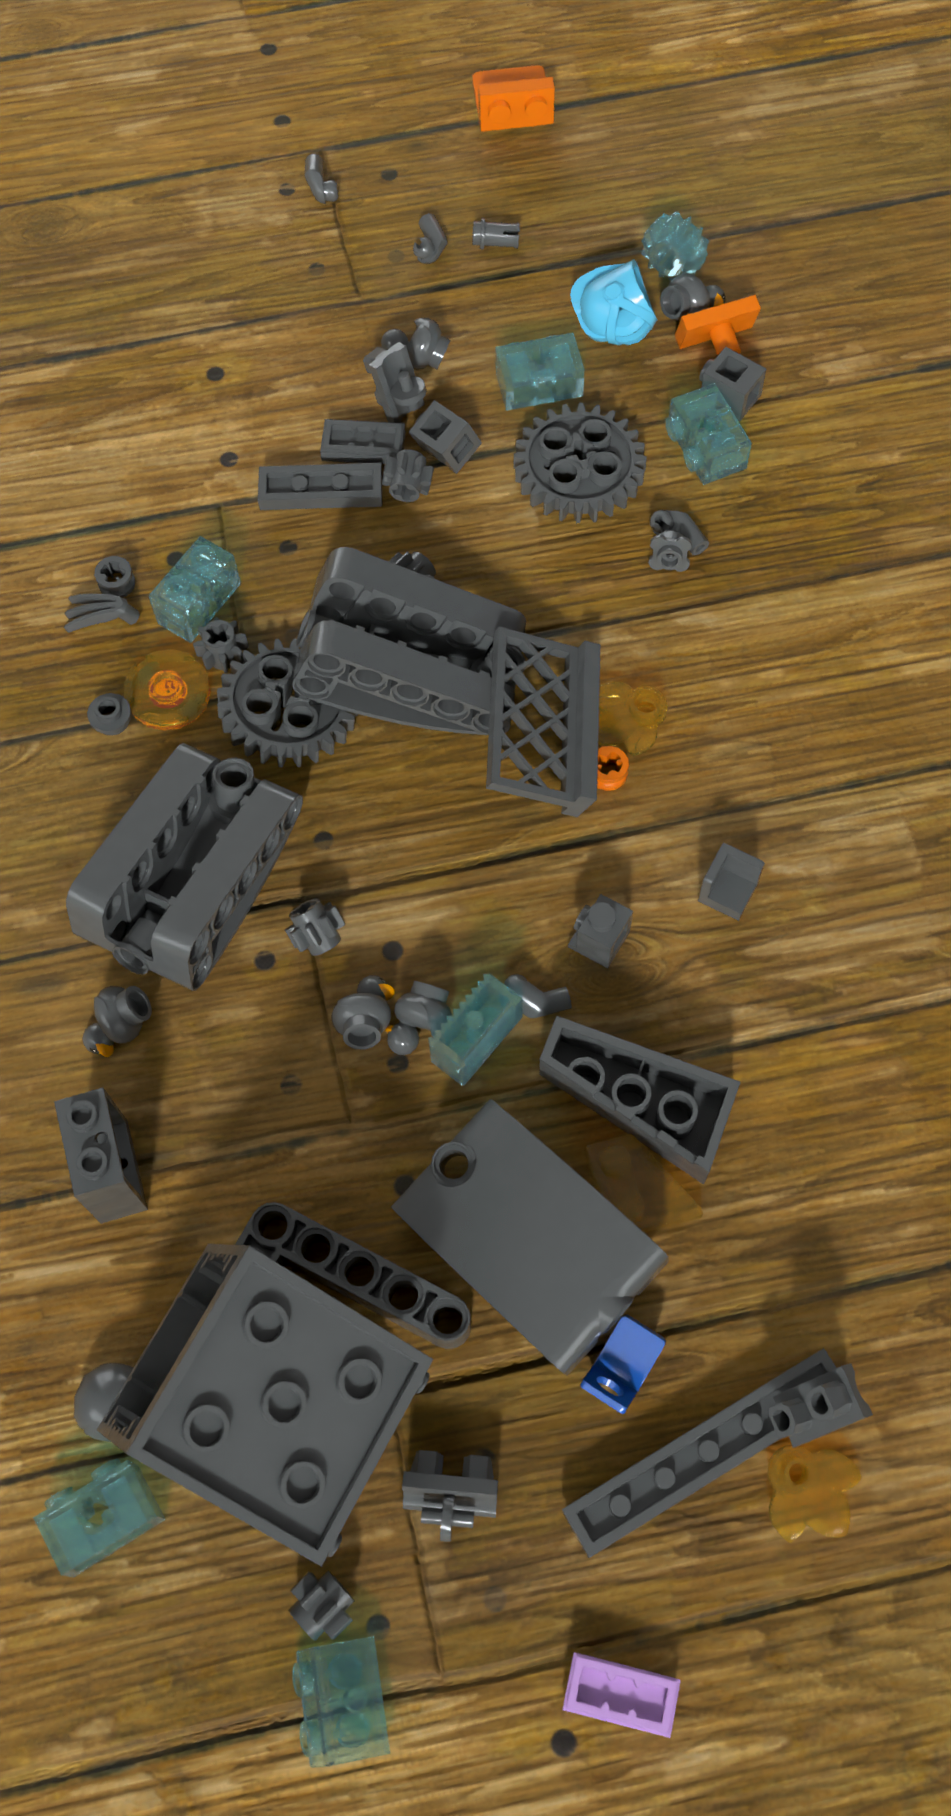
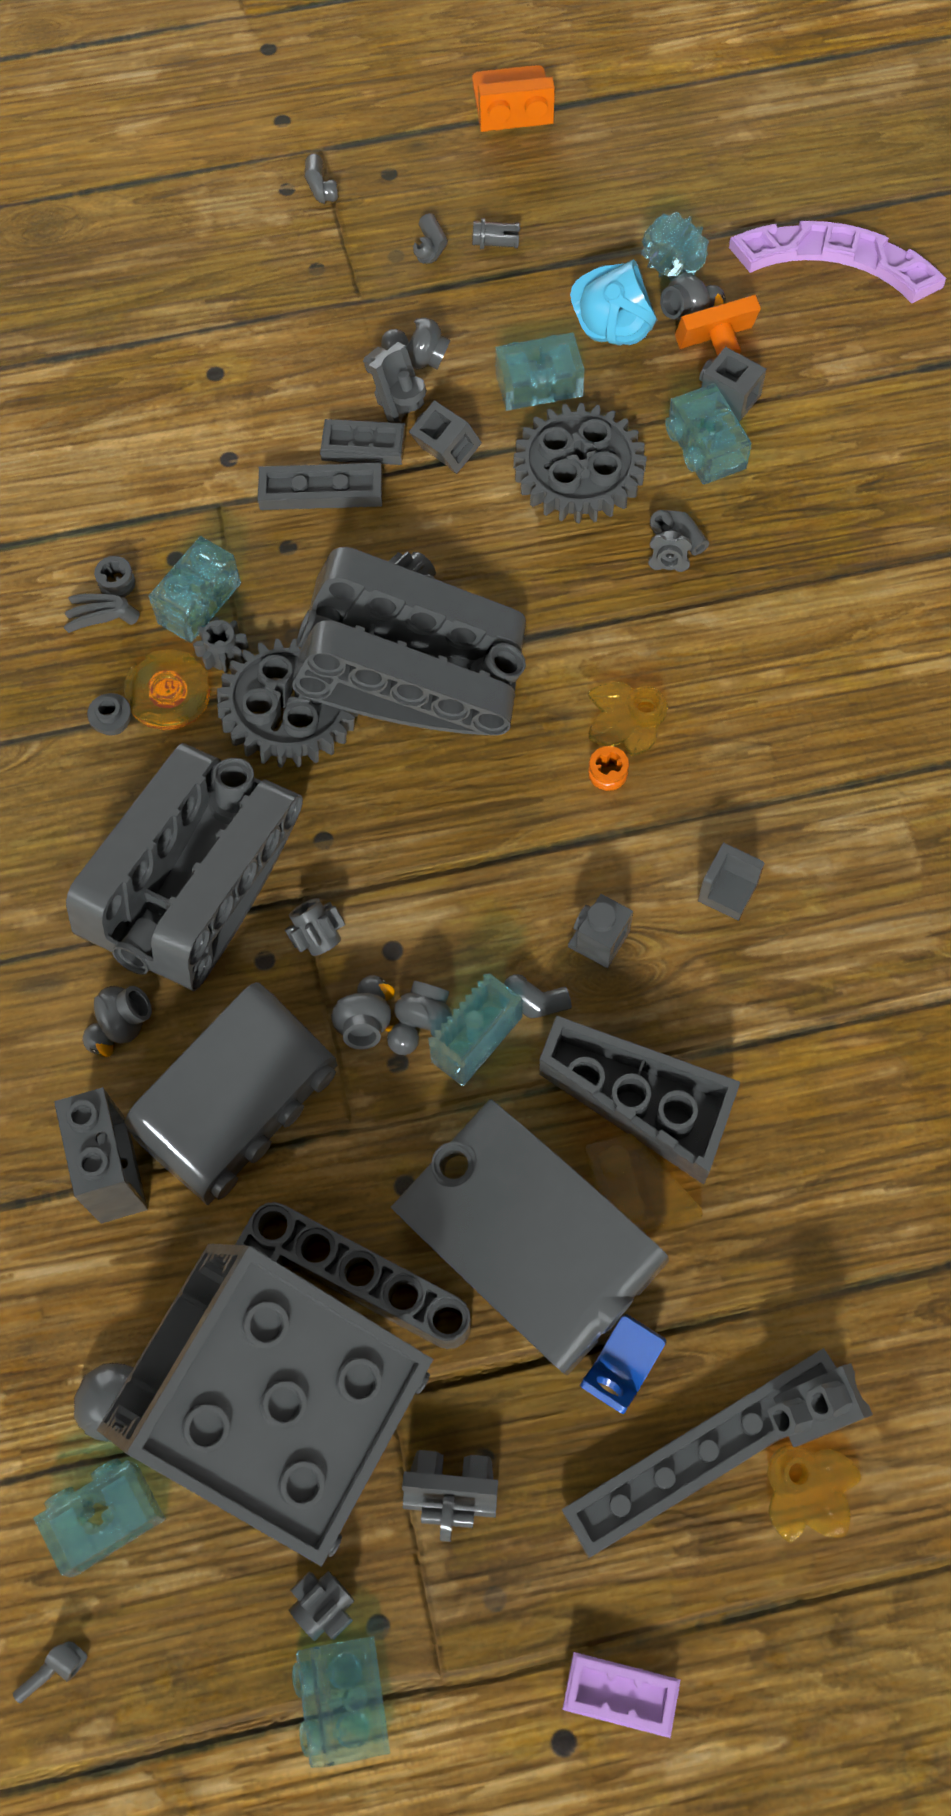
(62, 1659): none -> dark grey hand
(231, 1093): none -> dark grey windscreen
(407, 475): dark grey gear -> none
(577, 732): dark grey fence -> none
(839, 244): none -> lavender tile

